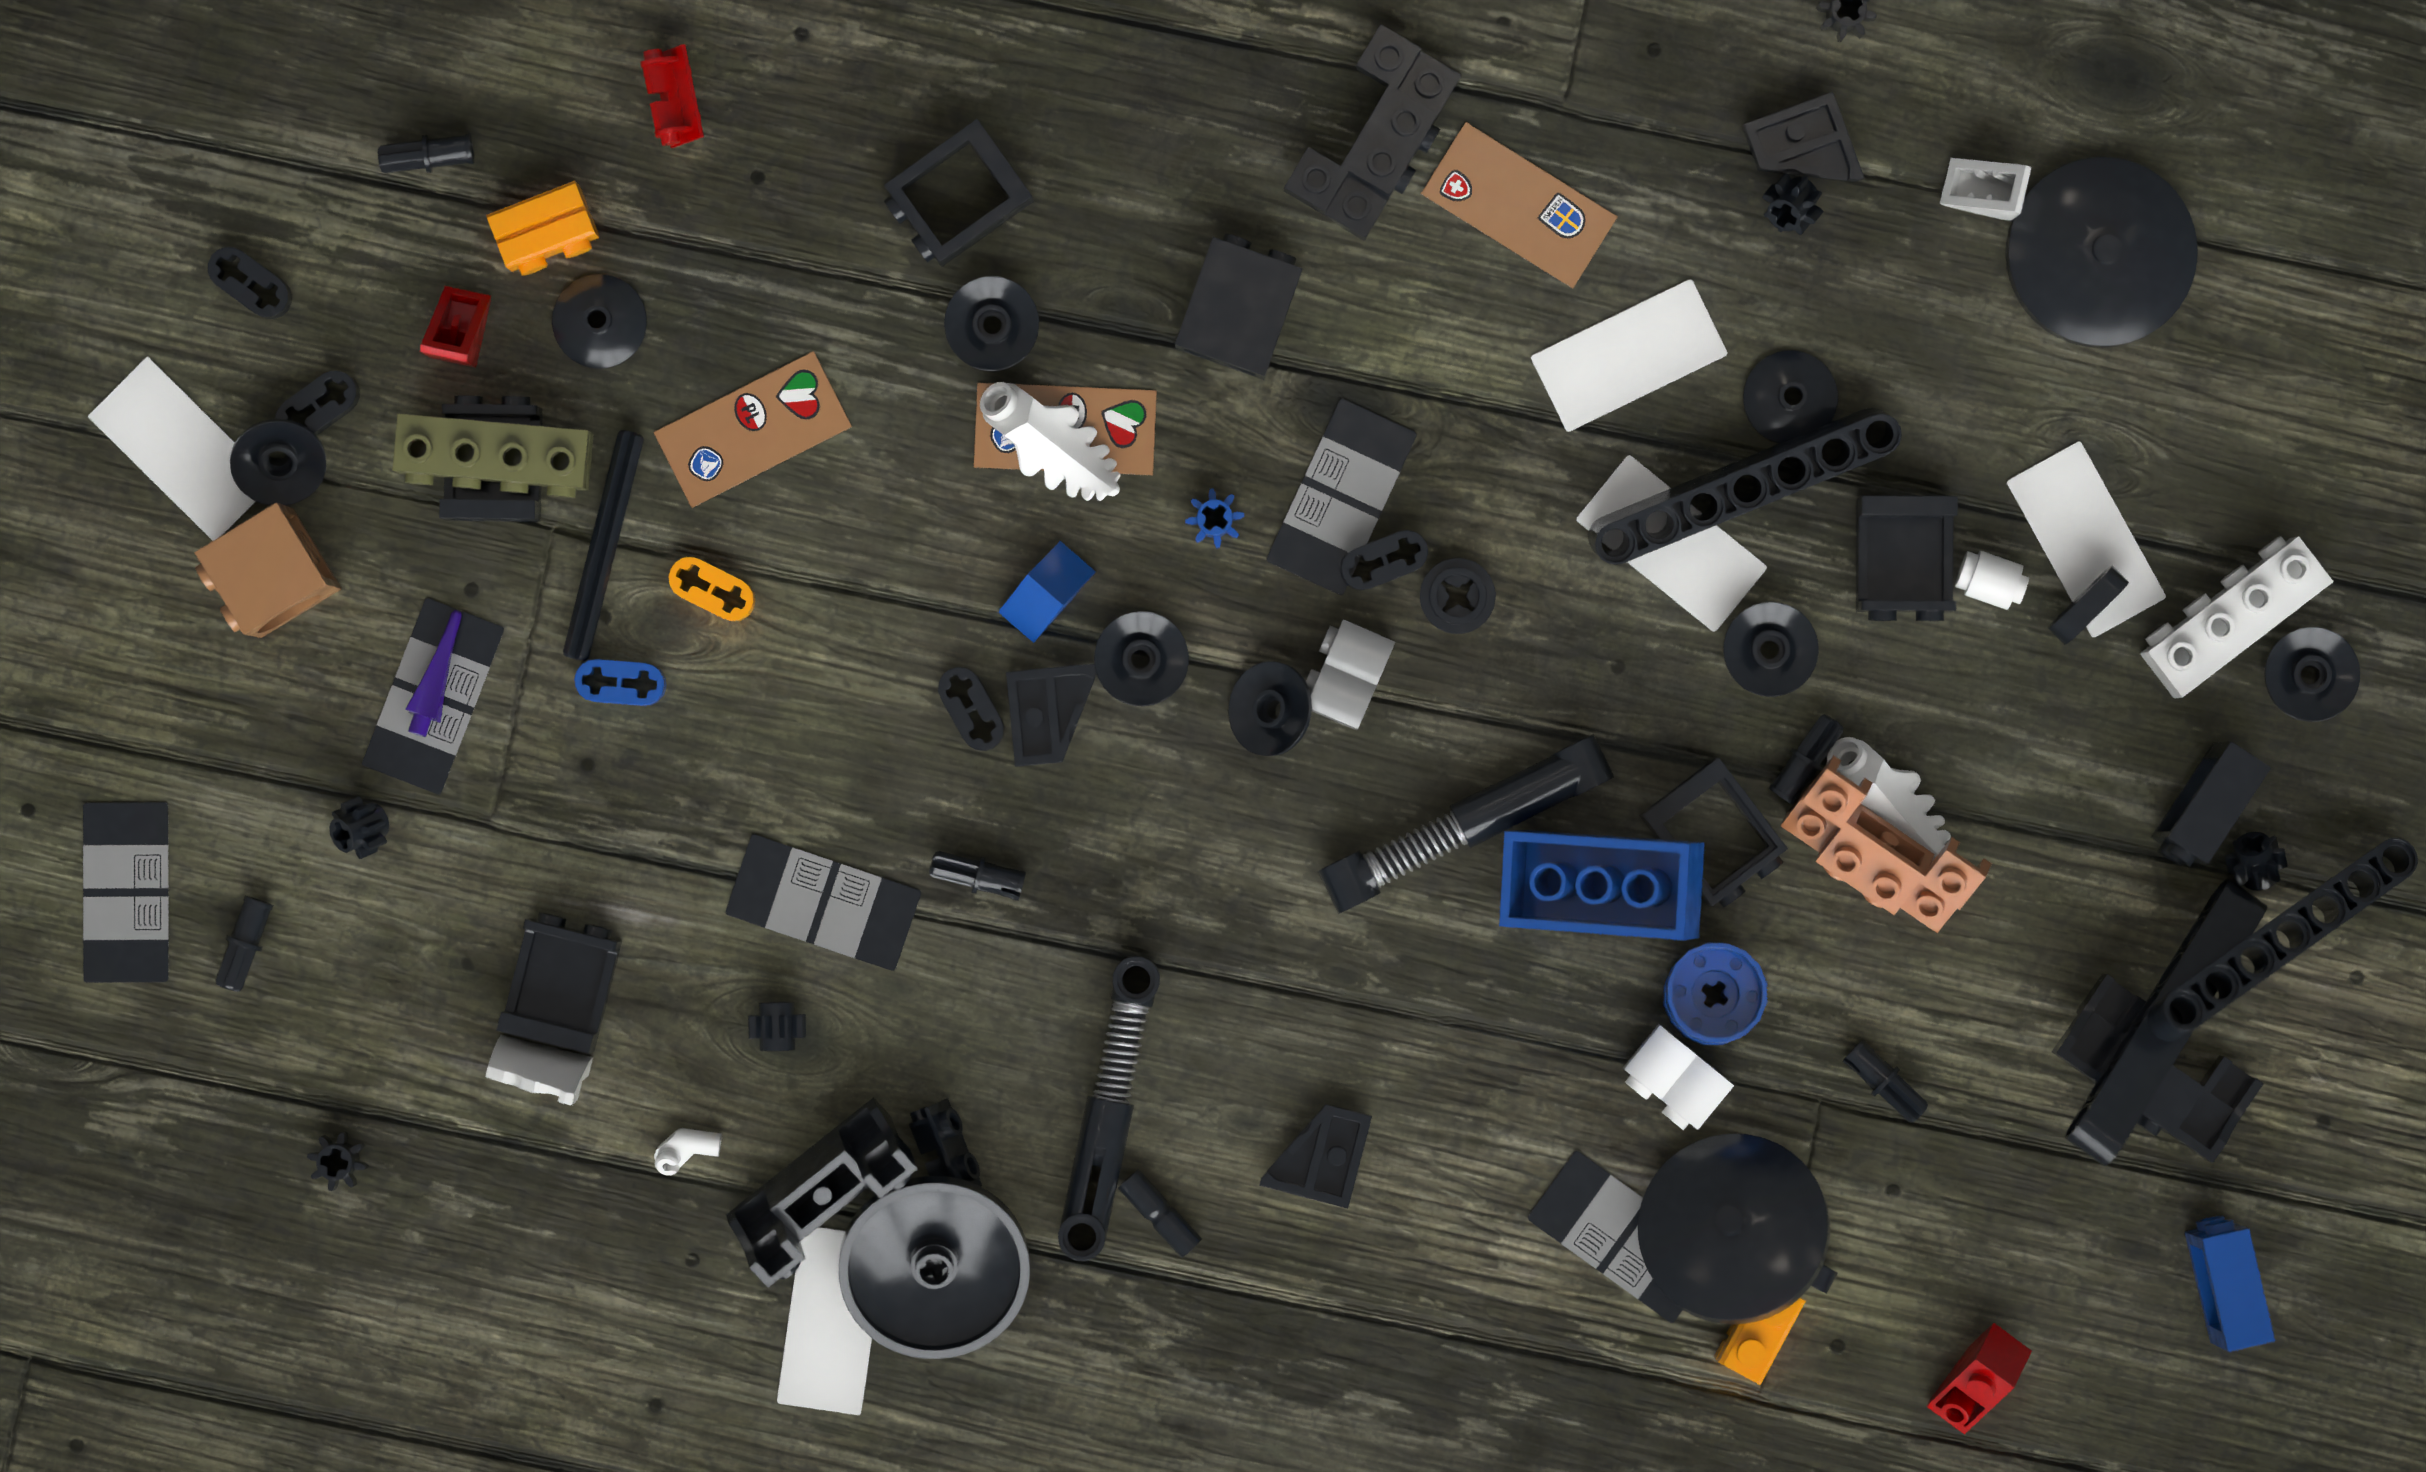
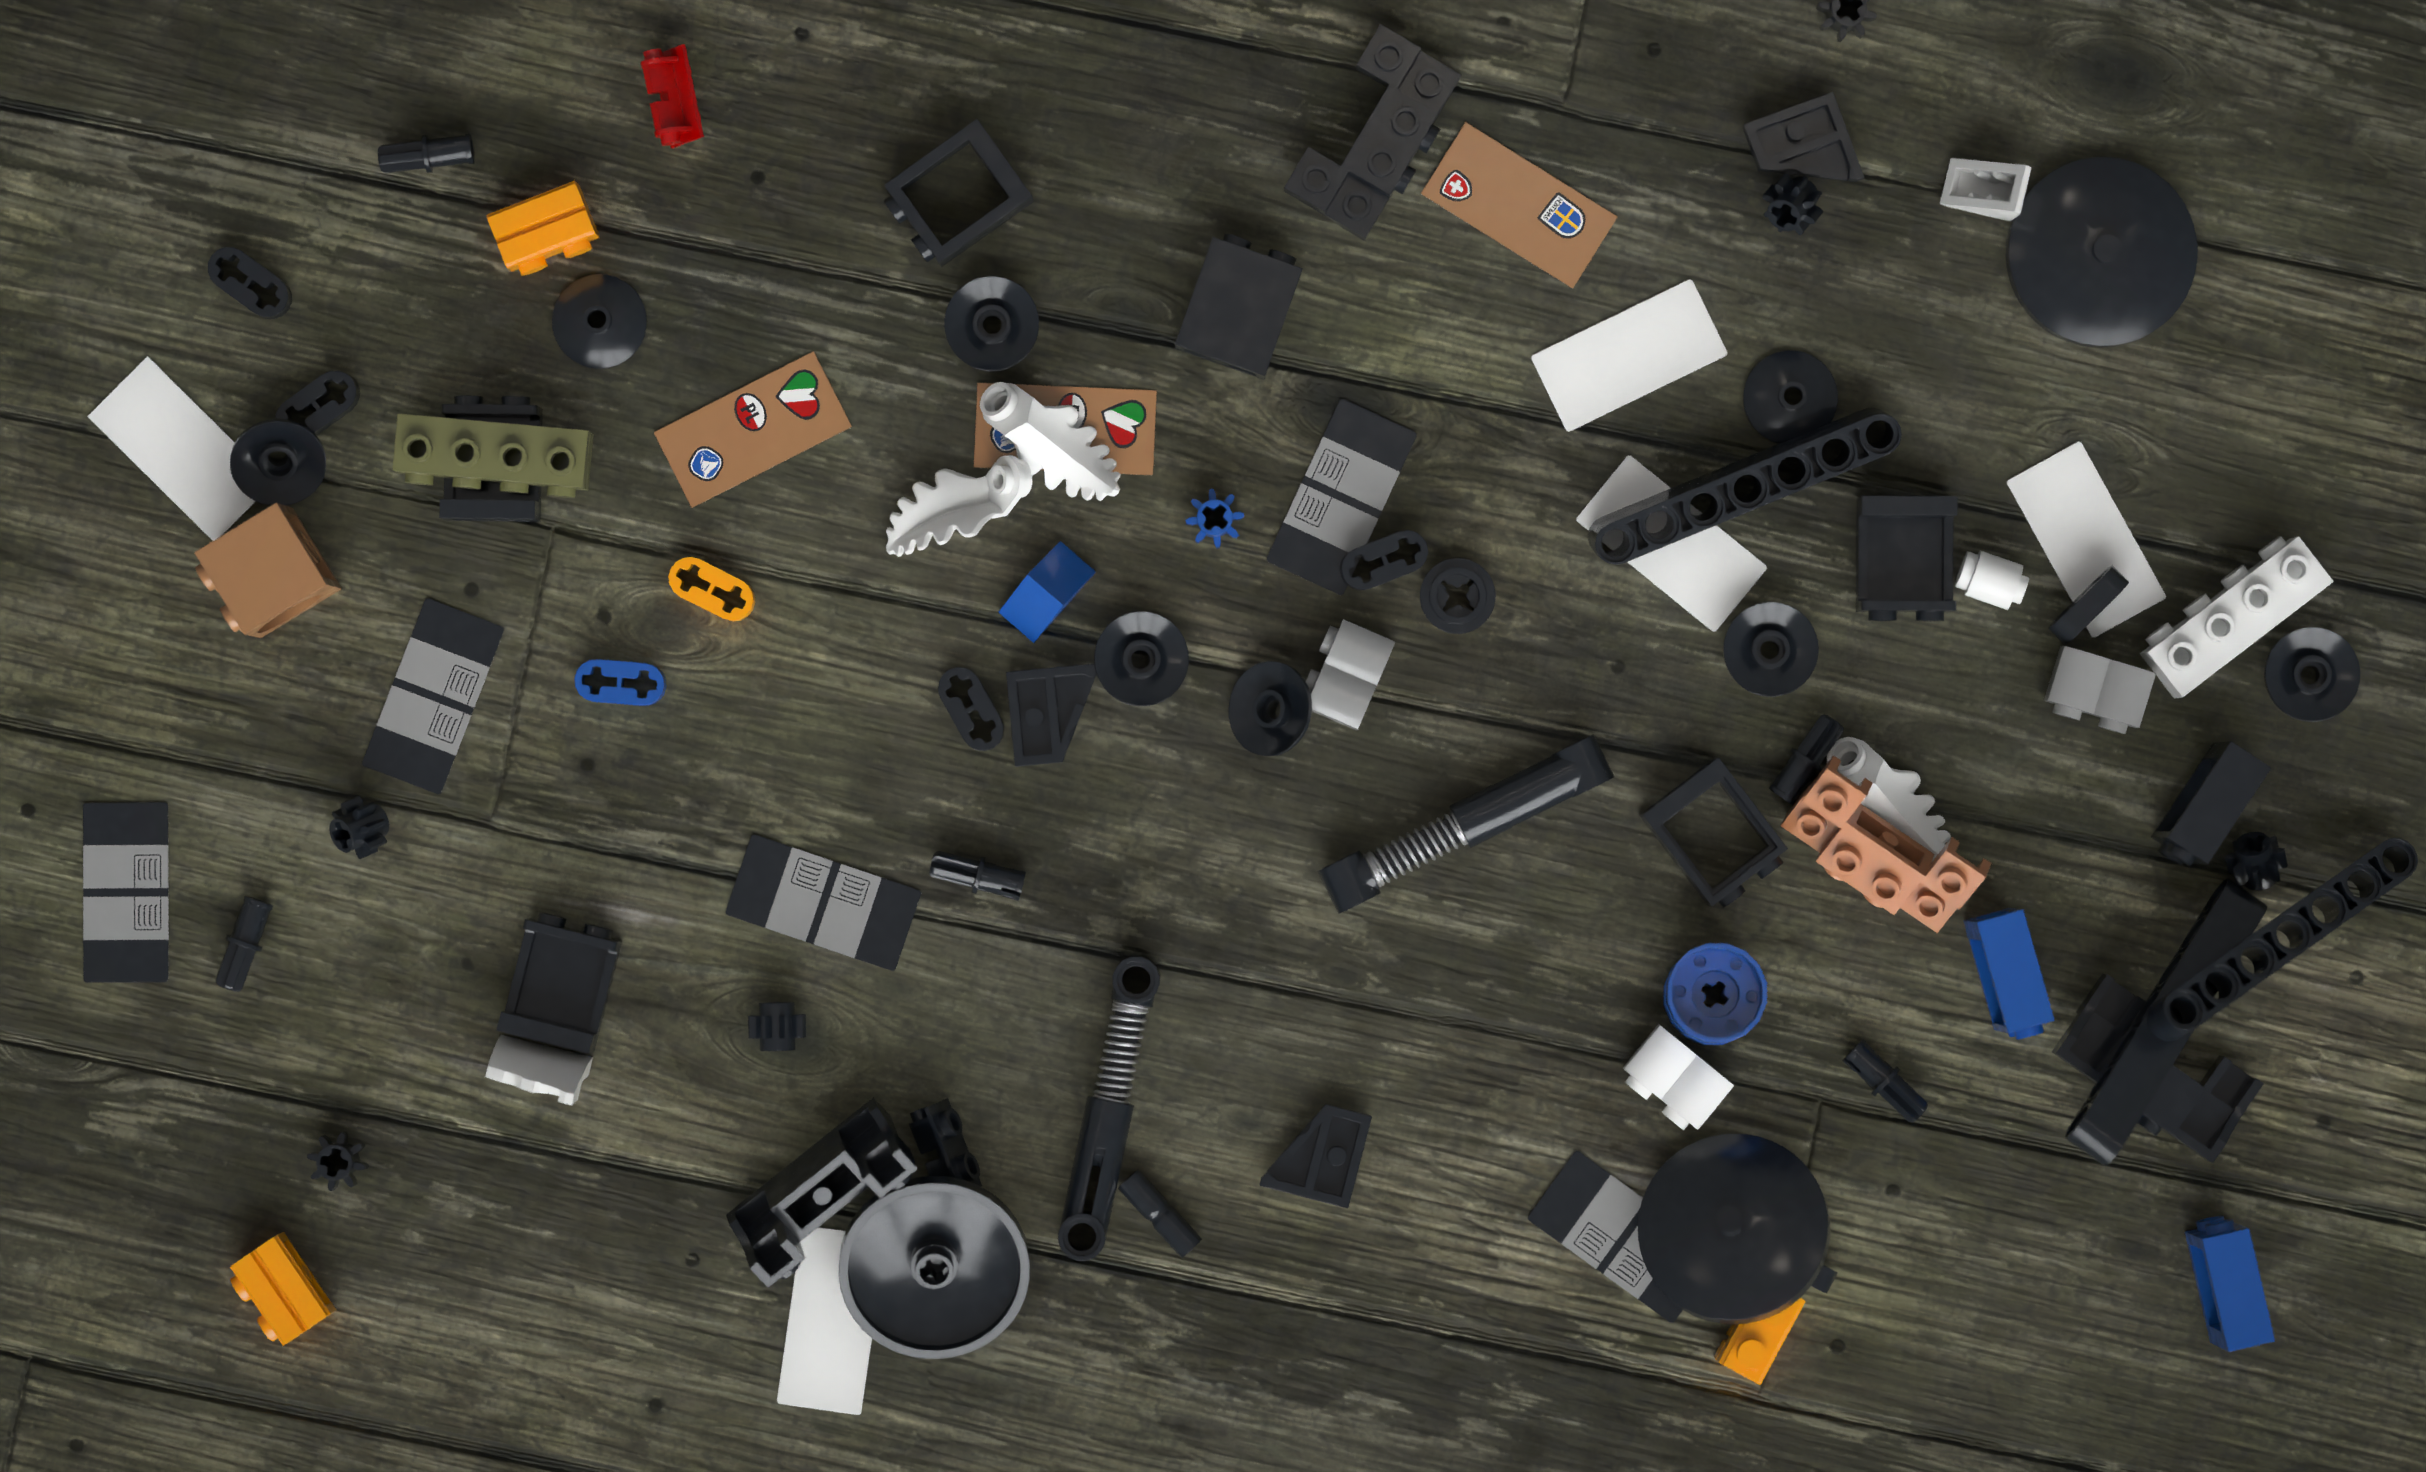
(281, 1289): none -> light orange brick
(429, 696): dark purple piece -> none
(457, 327): red slope -> none
(603, 545): black axle -> none
(682, 1145): white arm -> none
(957, 504): none -> white plant
(1602, 884): blue brick -> none
(1980, 1378): red slope -> none
(2009, 972): none -> blue window
(2099, 688): none -> light grey brick

